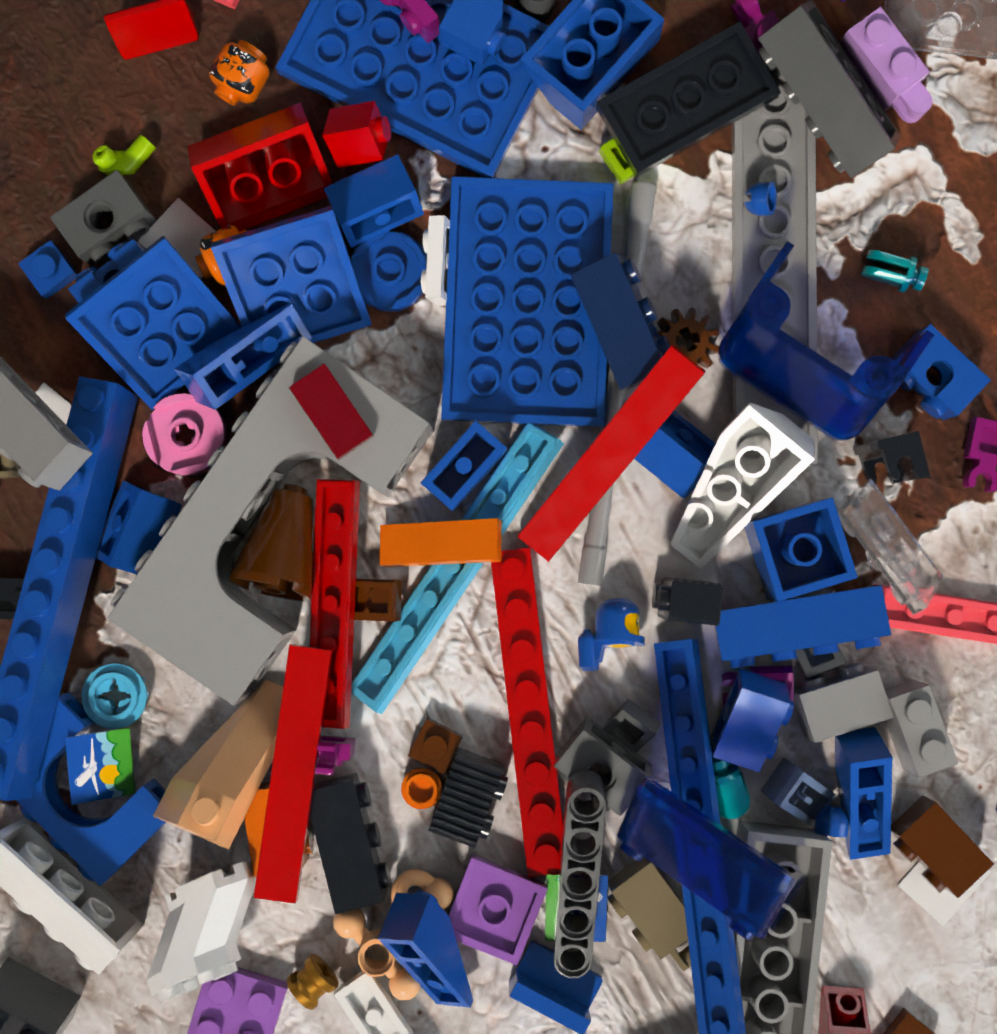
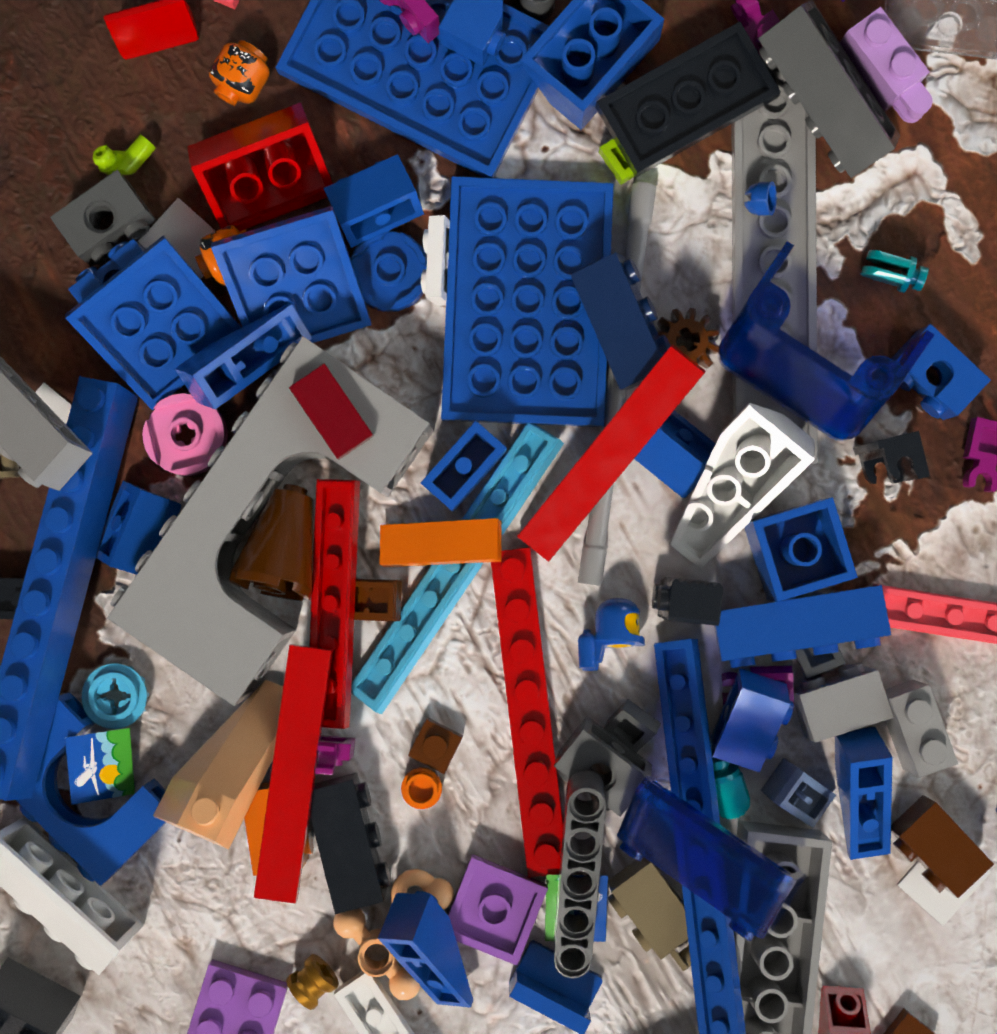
(48, 269): blue plate -> none
(201, 932): white brick -> none
(356, 134): red brick -> none
(467, 798): black brick -> none
(831, 822): blue hinge -> none
(890, 547): clear plate -> none

